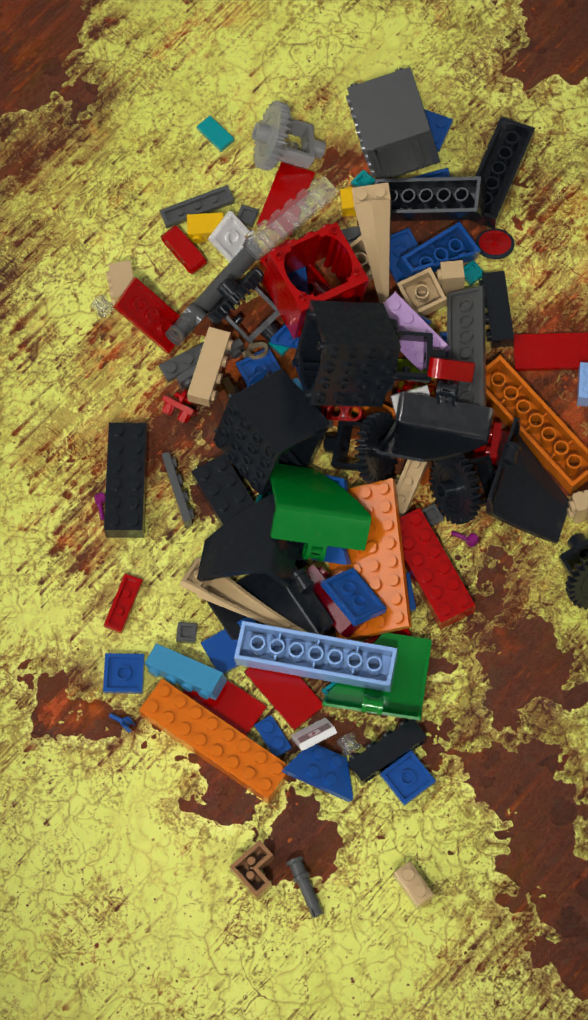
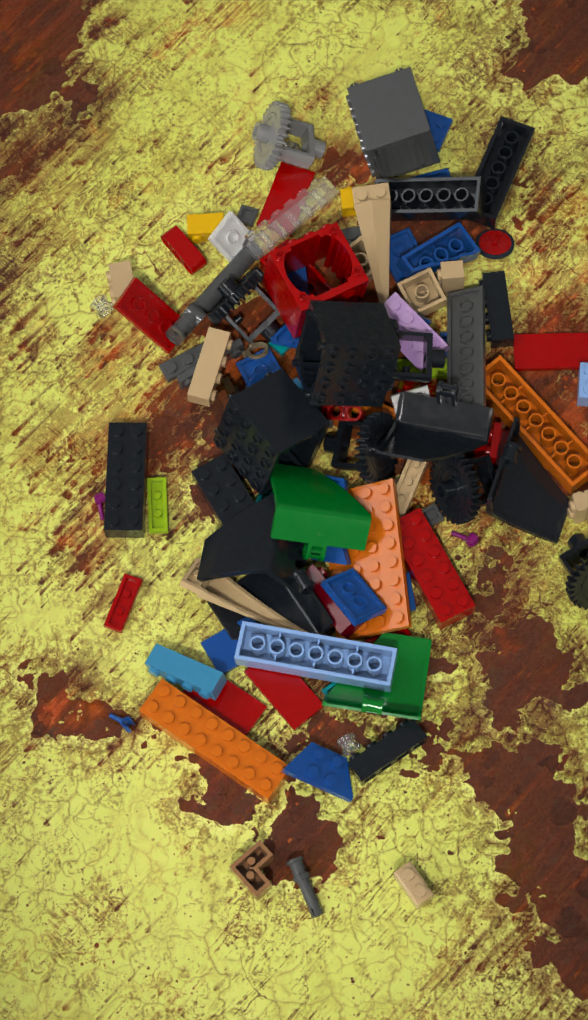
(123, 673): blue plate -> none
(157, 505): none -> lime plate
(170, 405): red hips -> none
(176, 481): dark grey plate -> none
(186, 632): dark grey tile -> none
(200, 204): dark grey plate -> none
(215, 133): teal tile -> none
(273, 736): blue plate -> none
(313, 734): white tile -> none
(363, 179): teal tile -> none
(407, 778): blue plate -> none
(451, 369): red beam -> none
(472, 273): teal tile -> none

